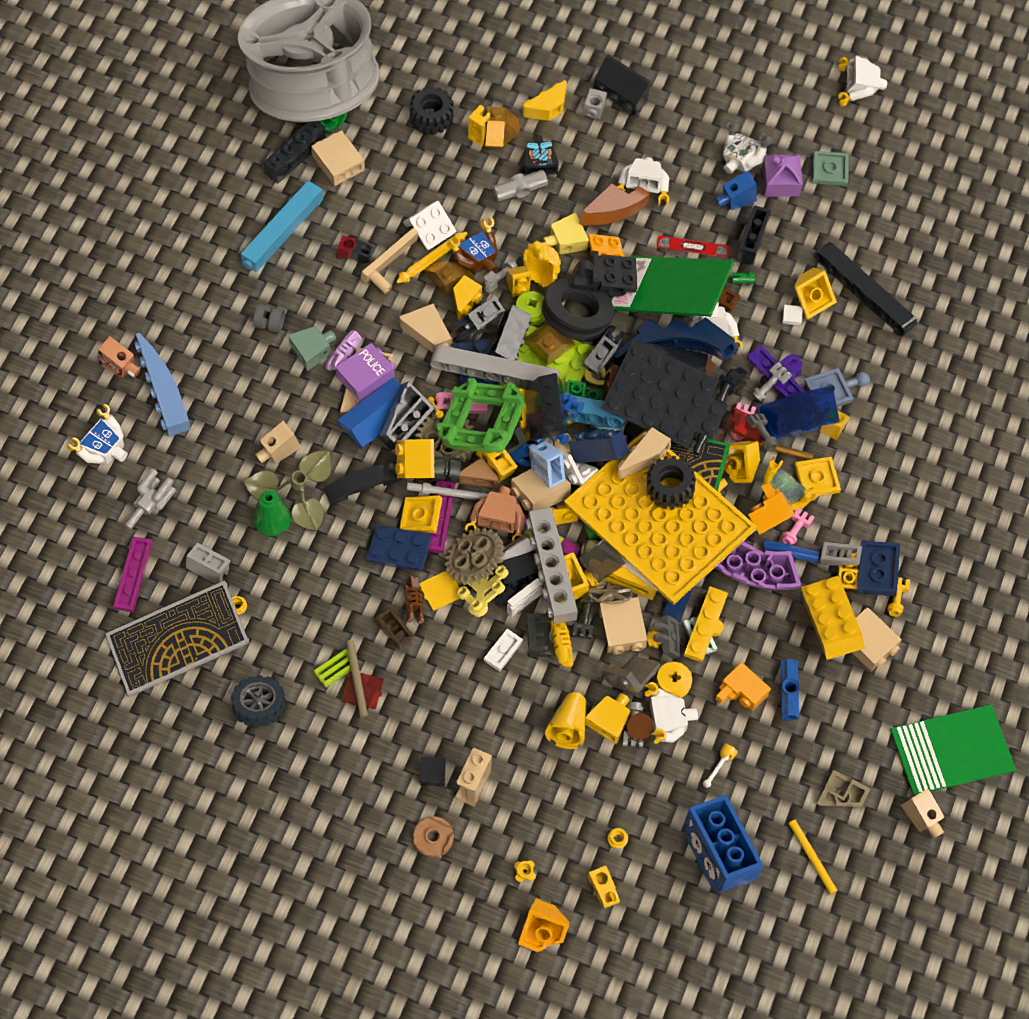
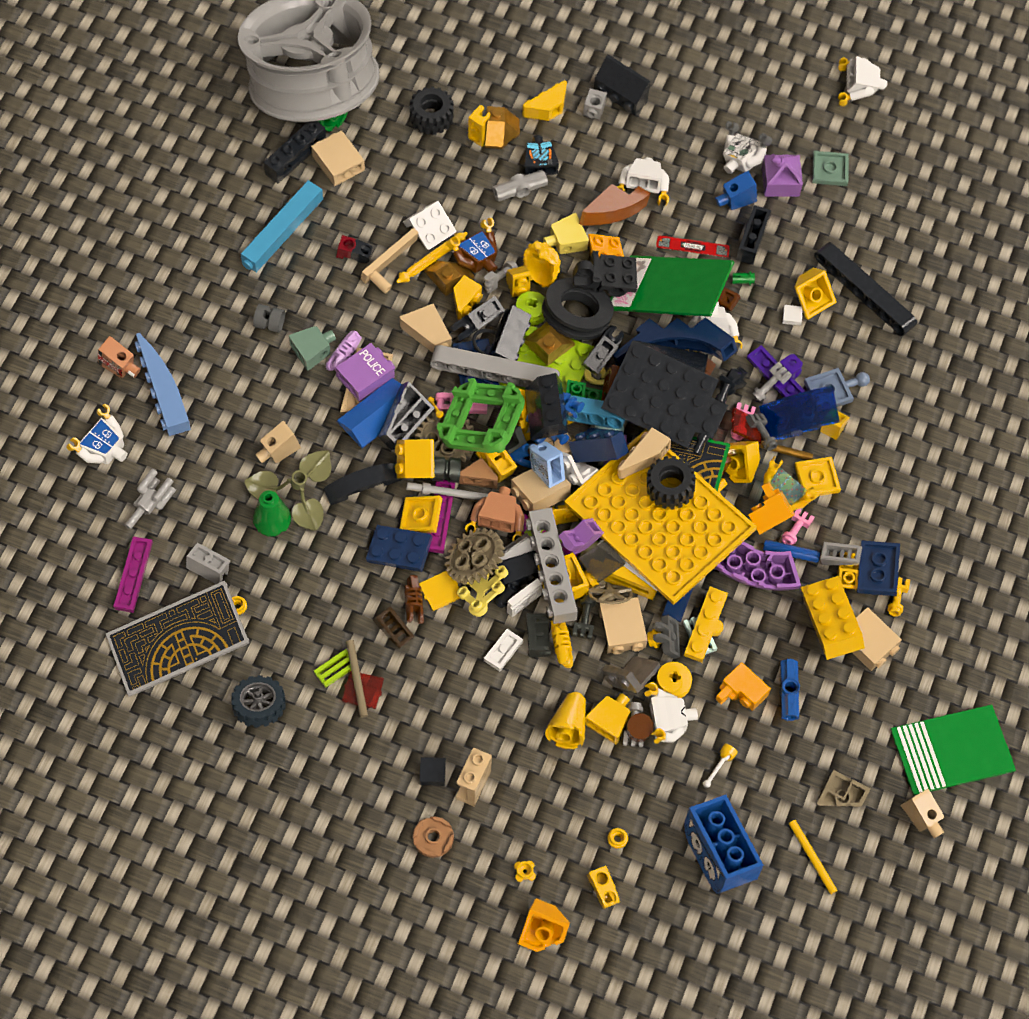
(581, 536): none -> medium lavender brick

